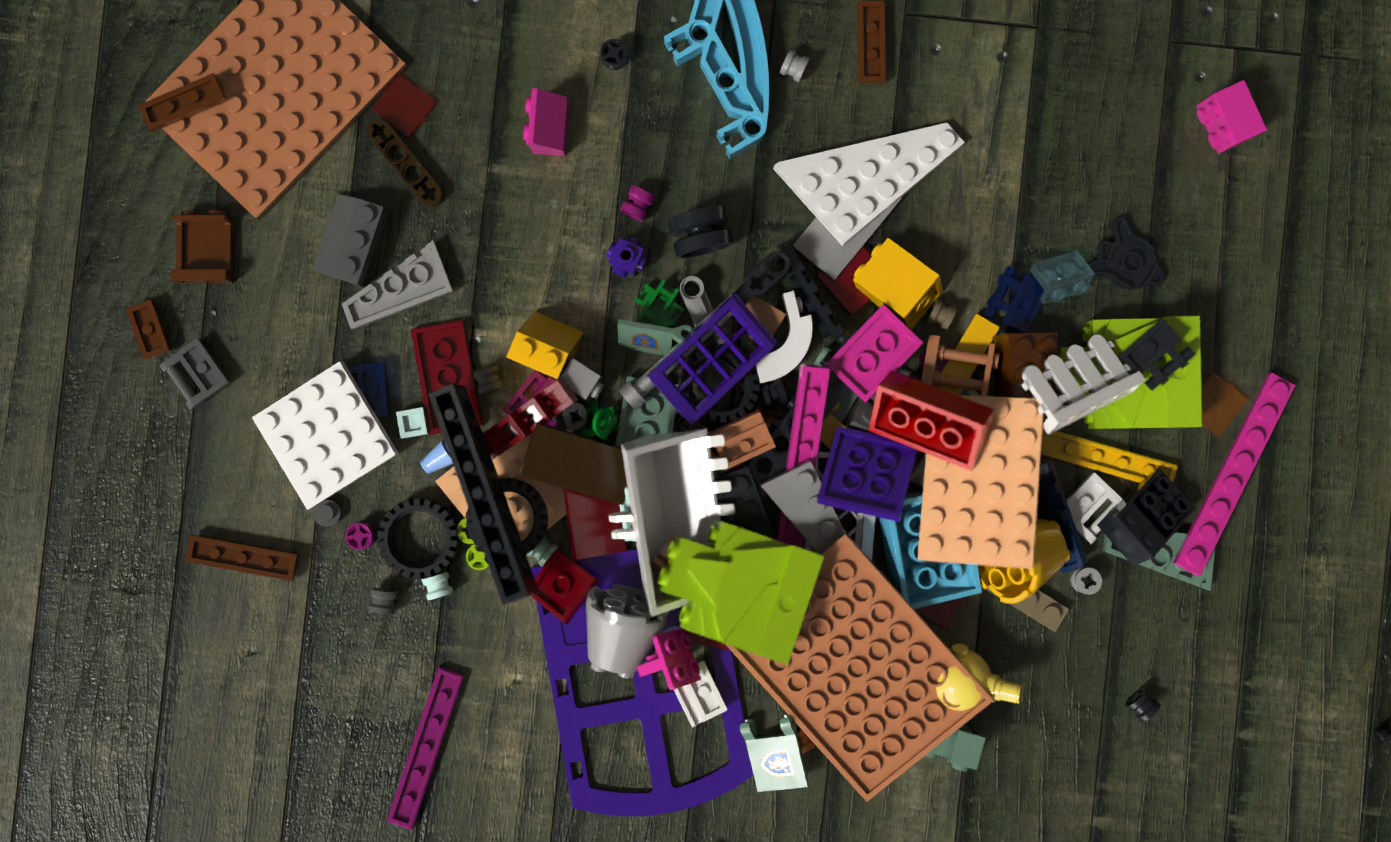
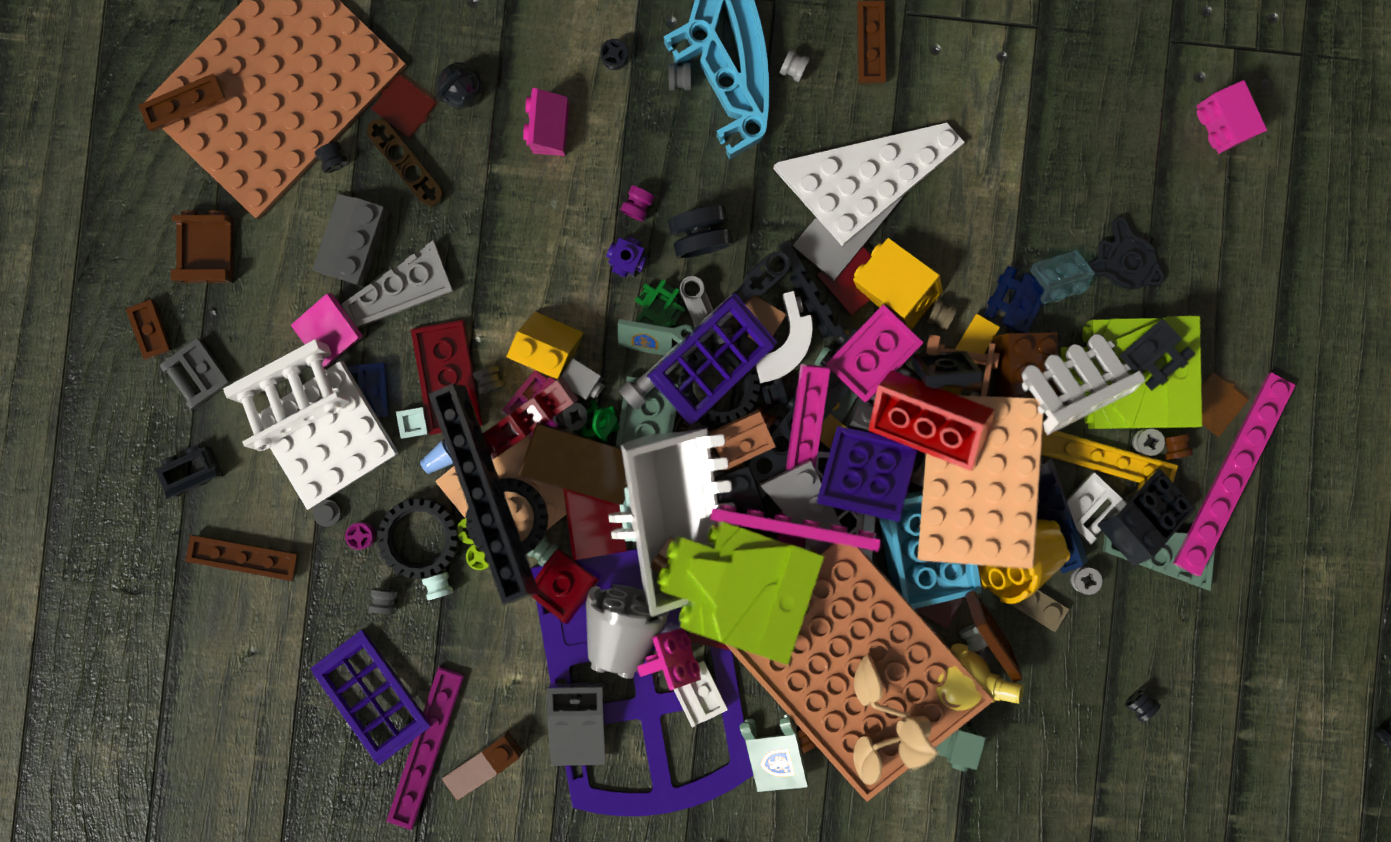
(193, 481): none -> black window
(267, 380): none -> white fence
(328, 324): none -> dark pink tile
(331, 157): none -> black wheel
(399, 739): none -> dark purple piece
(459, 86): none -> black helmet
(483, 765): none -> slope
(576, 723): none -> dark grey slope
(679, 76): none -> dark grey wheel
(808, 528): none -> dark pink plate
(912, 731): none -> tan plant
(946, 369): none -> black plate
(973, 638): none -> light aqua wheel
(994, 636): none -> reddish brown tile
(1142, 443): none -> light grey wheel
(1177, 446): none -> reddish brown wheel

